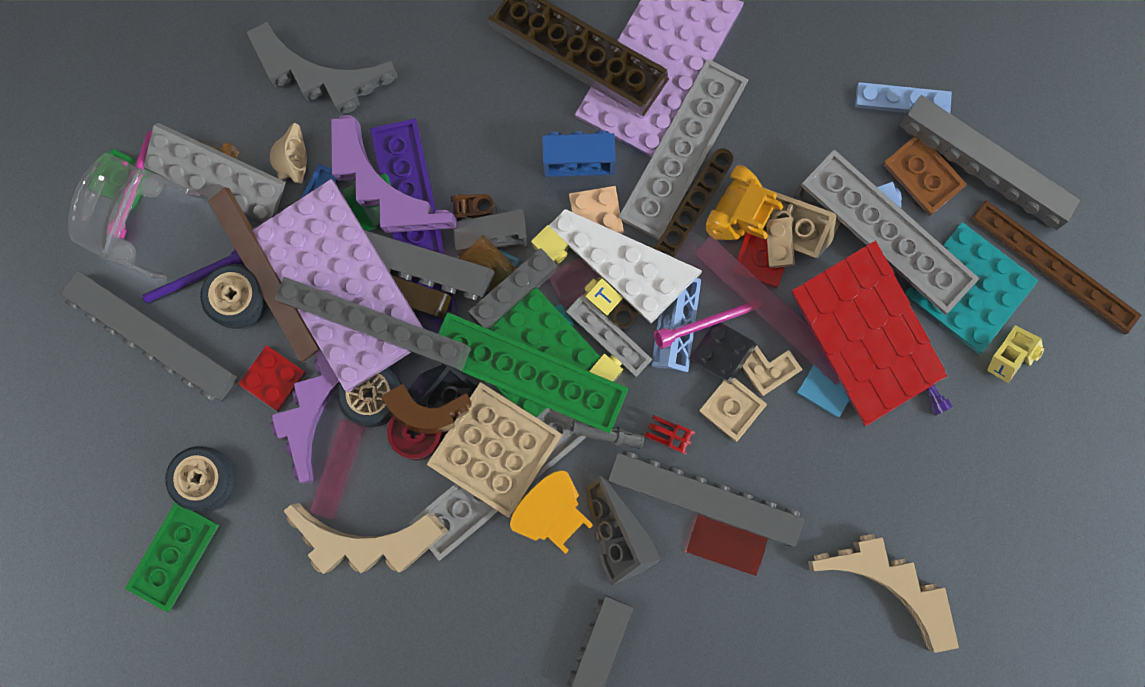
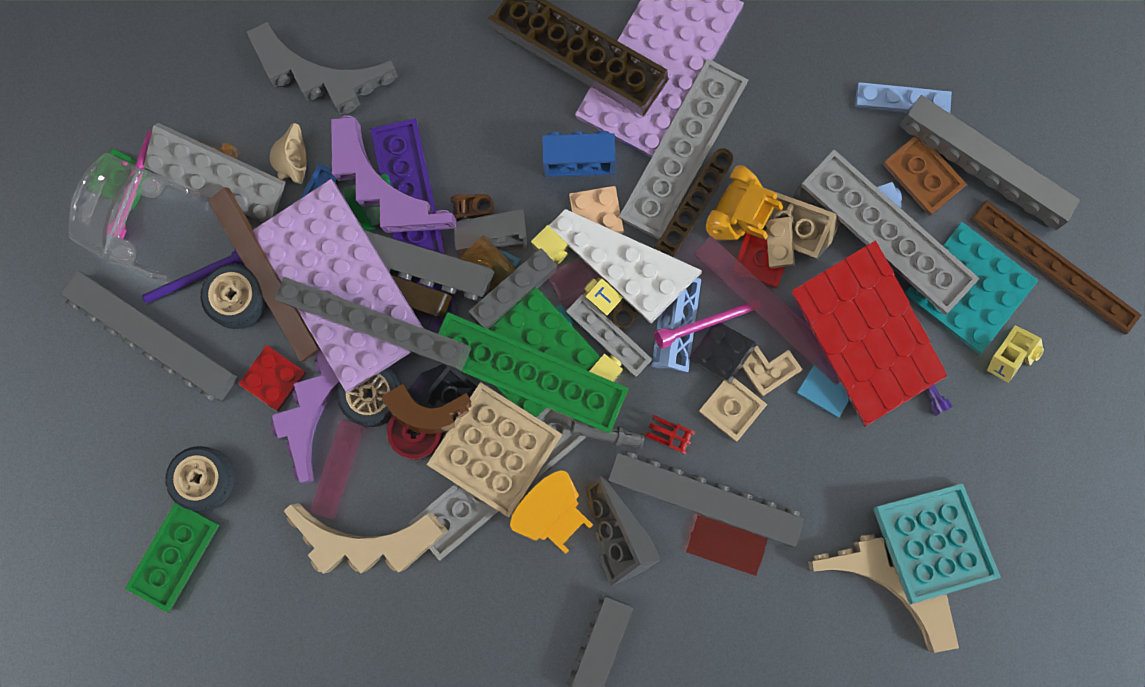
(936, 543): none -> teal plate

